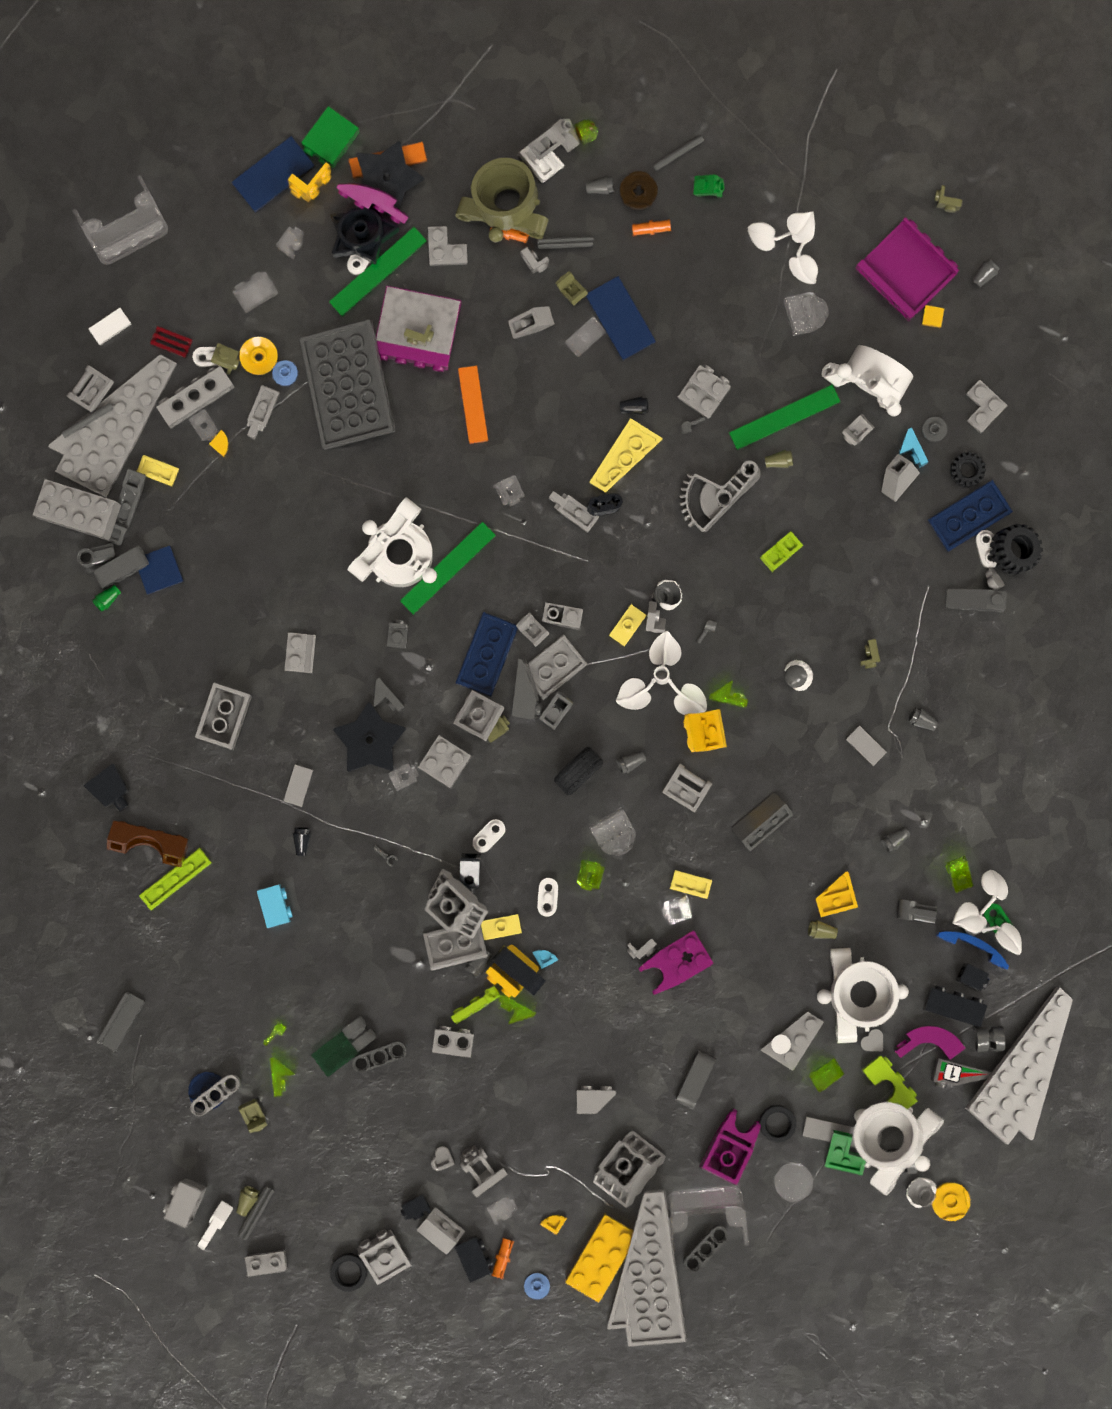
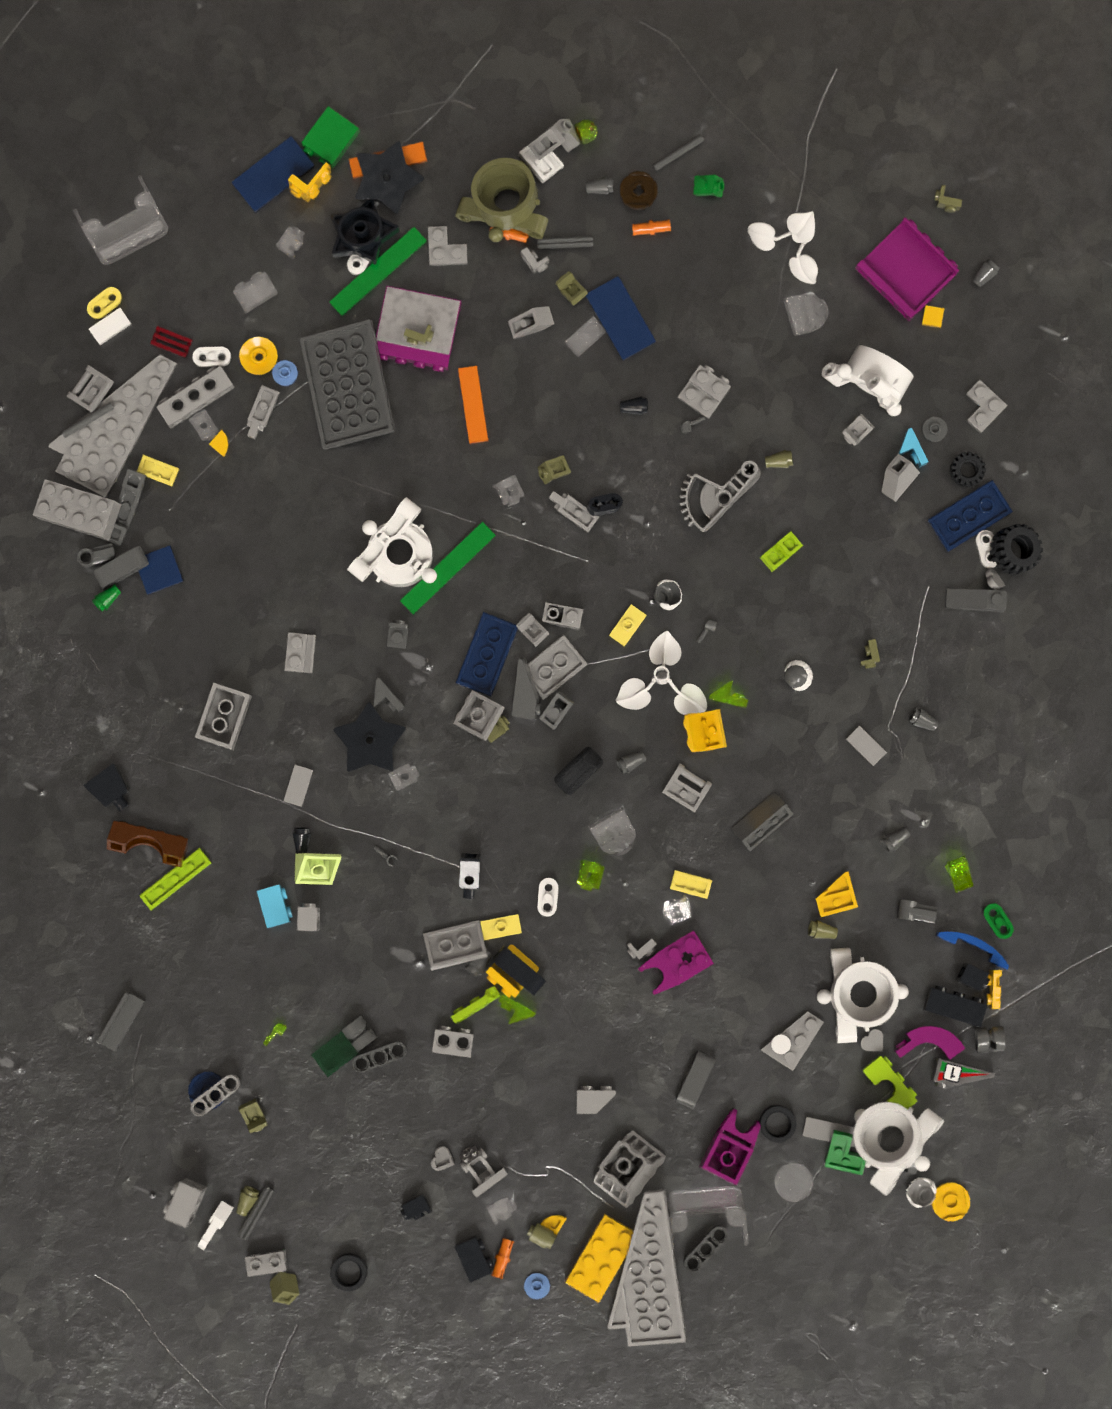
(104, 303): none -> light yellow plate
(225, 357): olive bracket -> none
(279, 1069): clear neon green slope -> none
(284, 1288): none -> olive panel
(308, 918): none -> light grey brick
(316, 868): none -> yellowish green slope
(366, 195): magenta slope -> none
(383, 1256): light grey plate -> none
(441, 1230): light grey panel -> none
(444, 762): light grey brick -> none
(455, 905): light grey slope -> none
(489, 836): white plate -> none
(541, 1236): none -> olive brick
(544, 958): medium azure tile -> none
(553, 469): none -> olive bracket
(626, 452): light yellow wing -> none
(653, 621): light grey bracket -> none
(784, 417): green tile -> none
(826, 1075): clear neon green slope -> none
(973, 921): white plant -> none
(993, 996): none -> yellow wing
(1019, 1083): wing -> none

